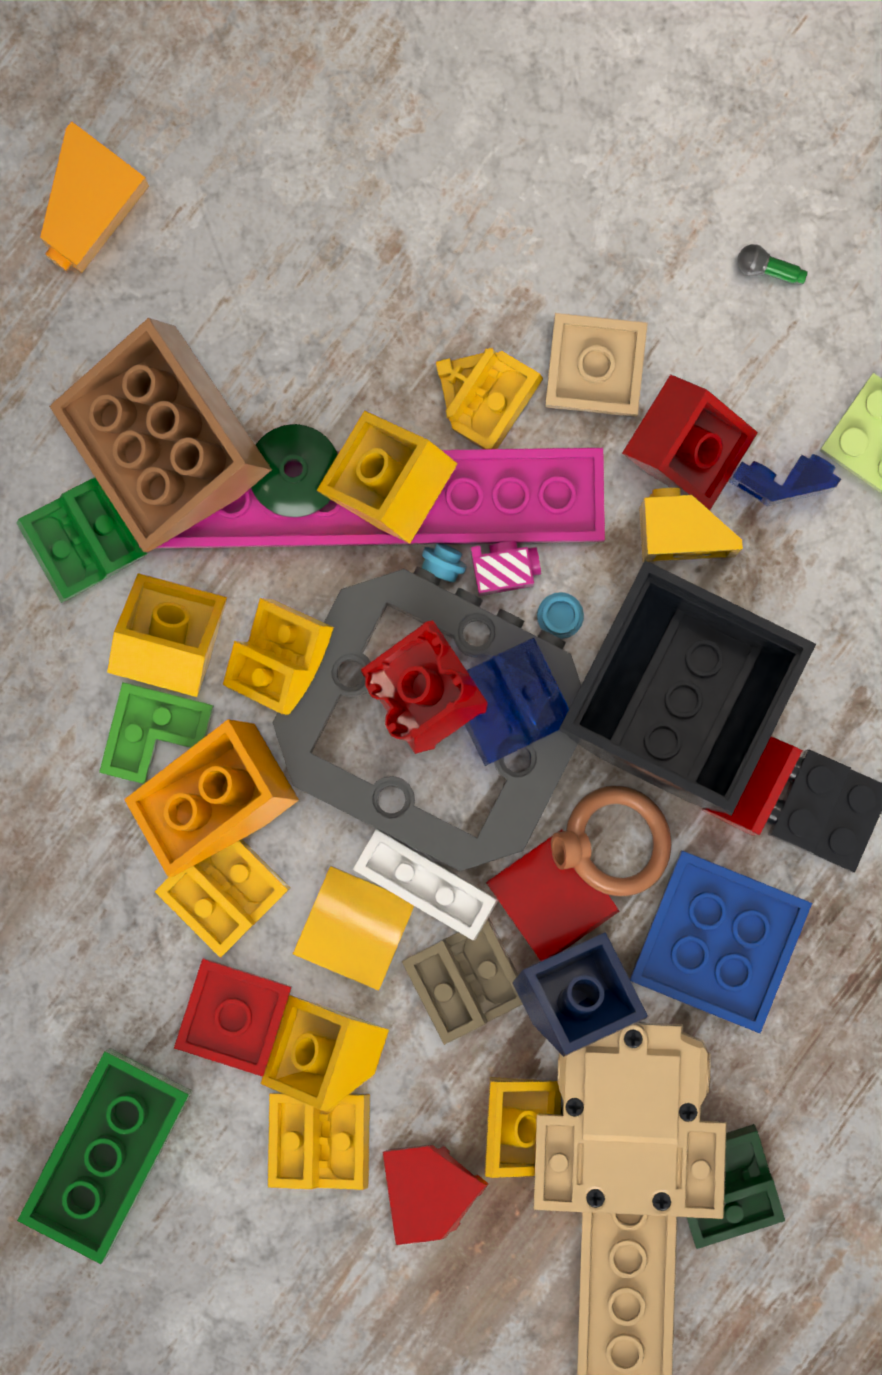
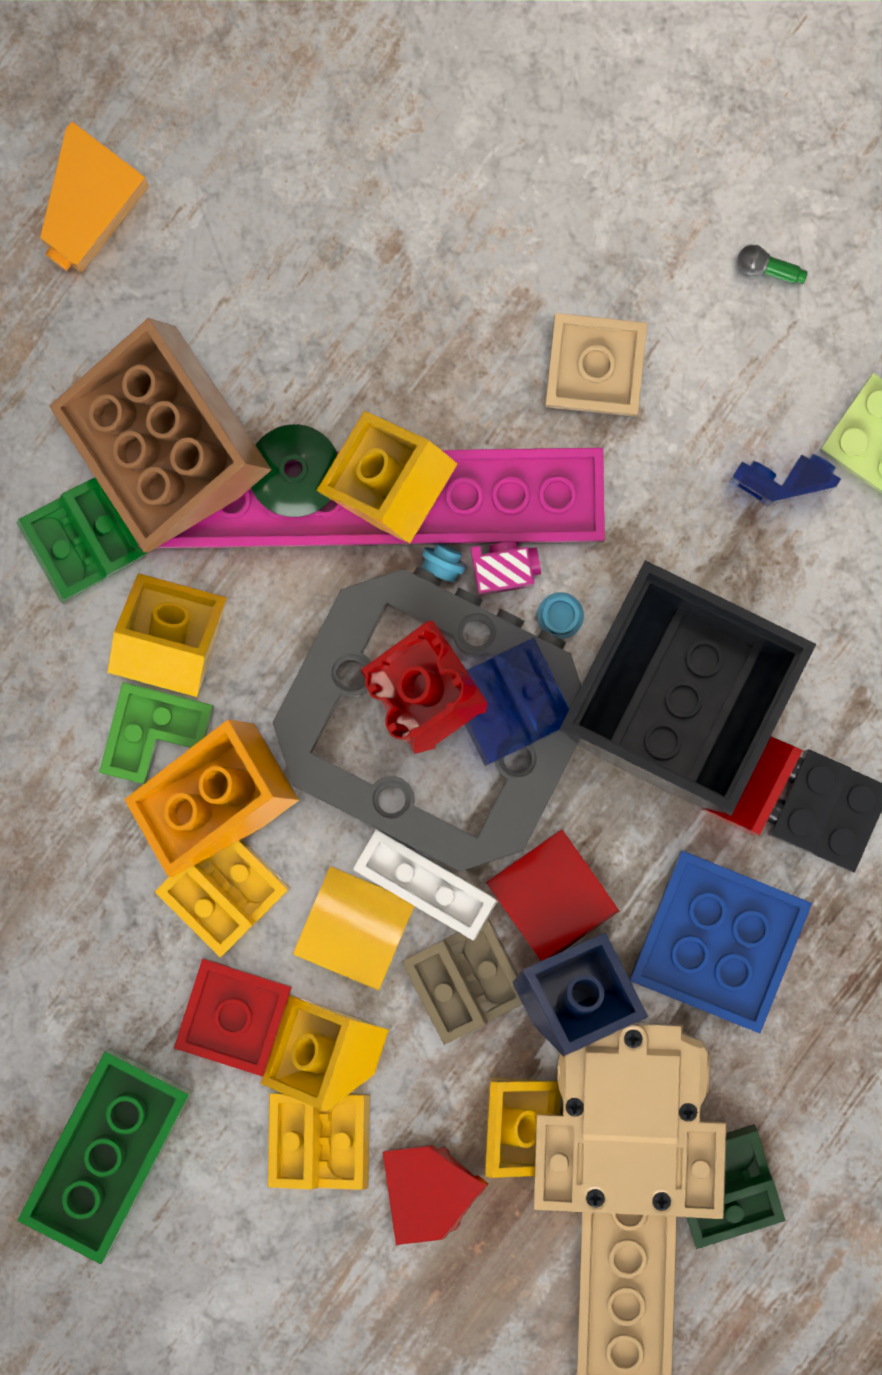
(278, 657): yellow slope -> none
(486, 394): yellow slope -> none
(573, 846): nougat piece -> none
(682, 529): yellow slope -> none
(690, 441): red slope -> none

